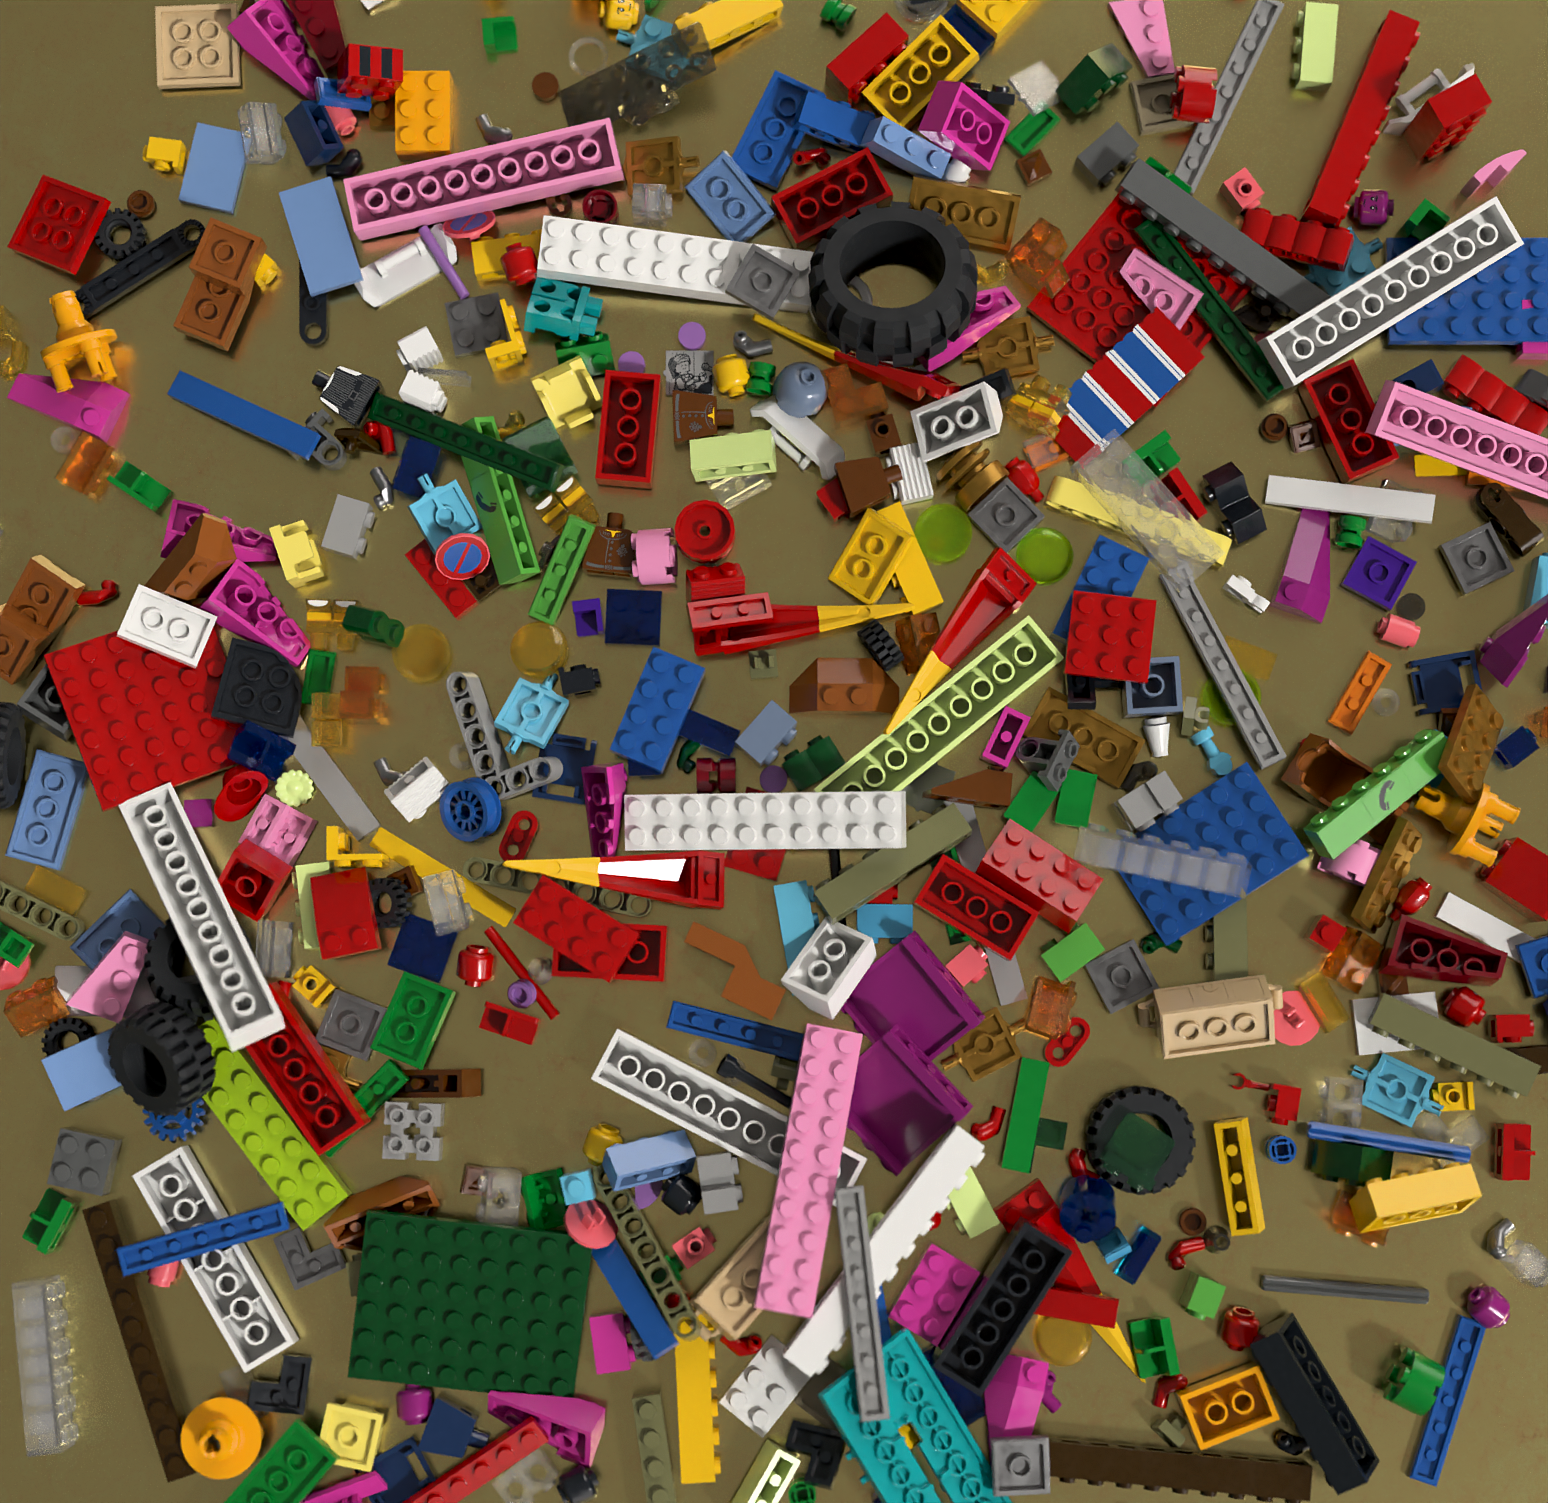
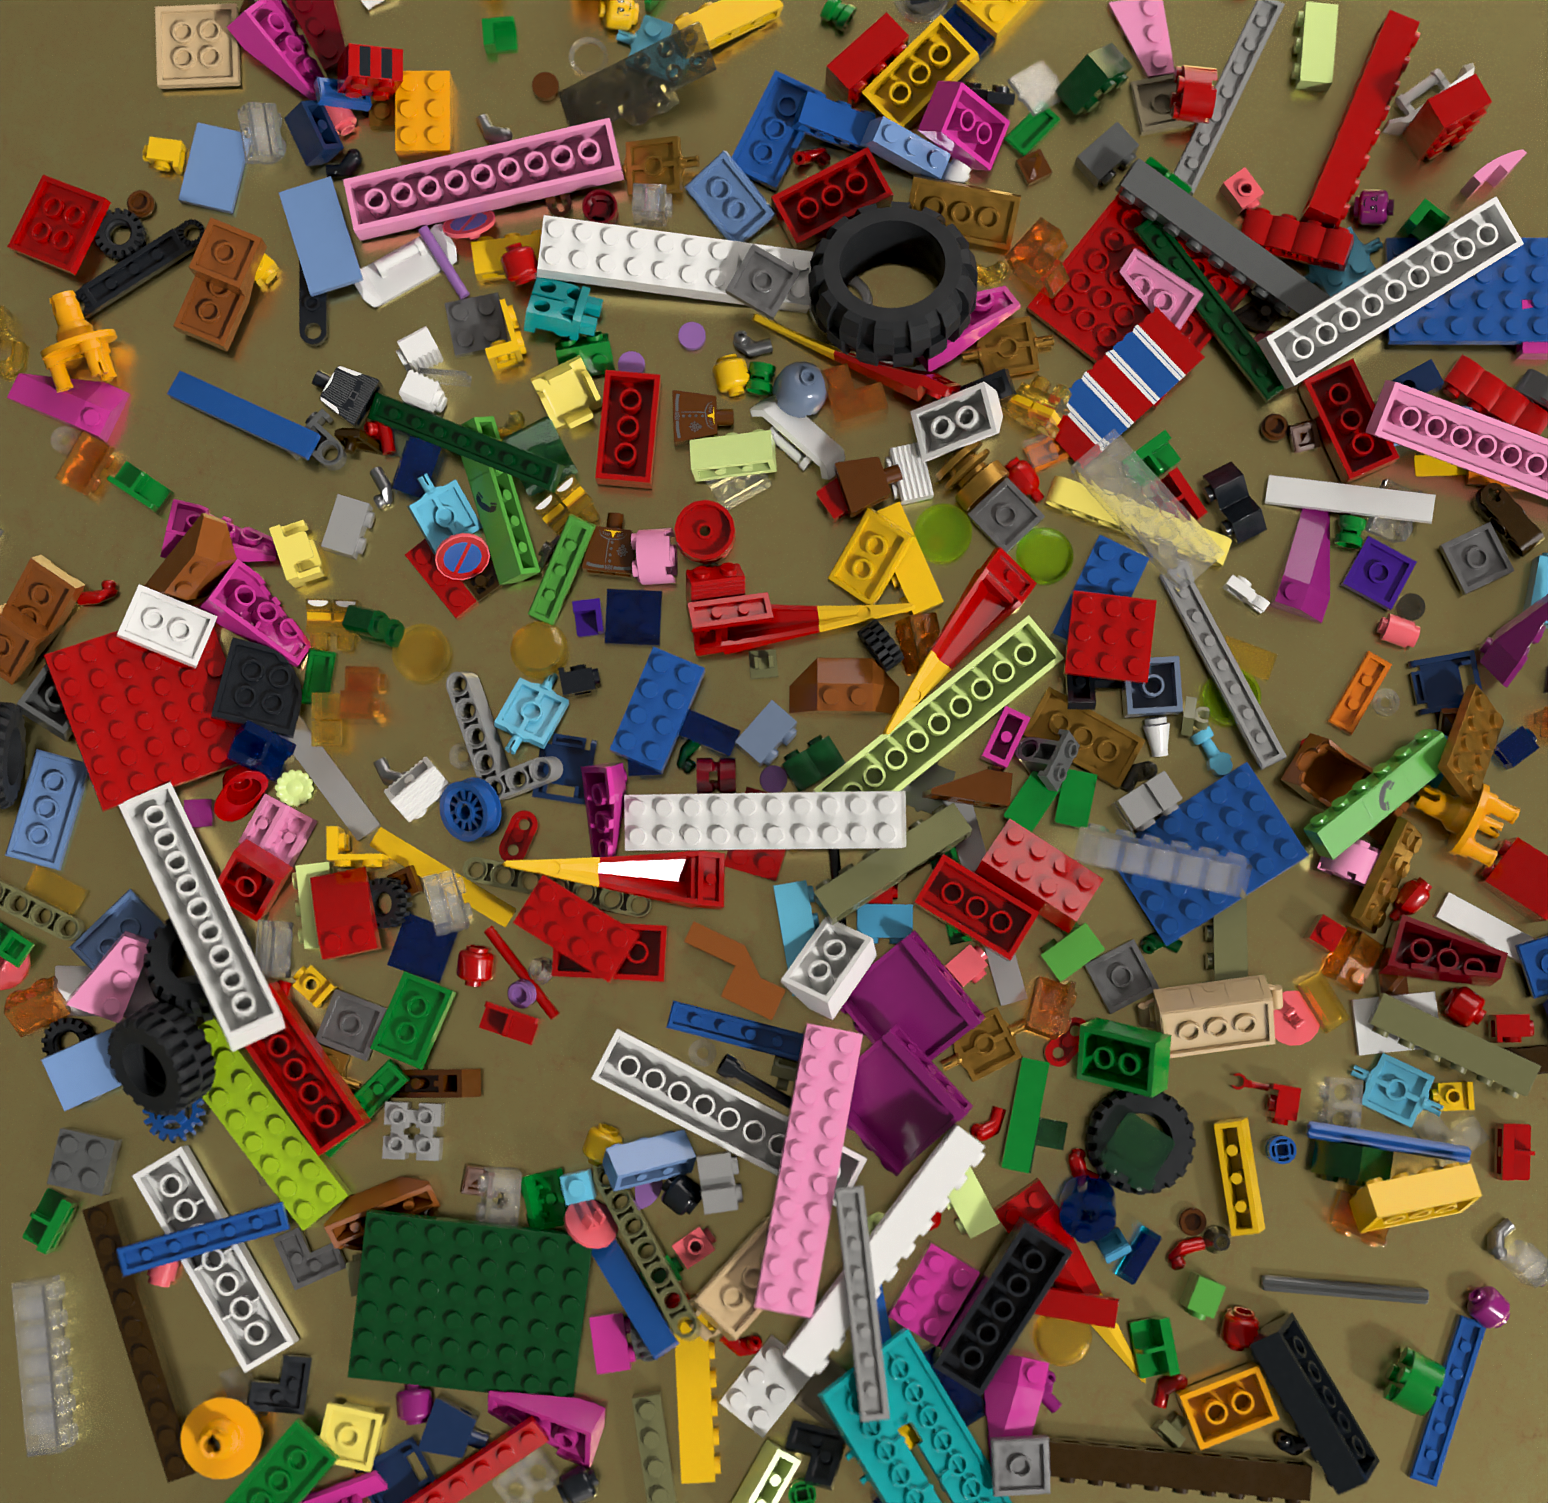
(689, 372): piece -> none
(882, 433): reddish brown brick -> none
(1124, 1057): none -> green brick

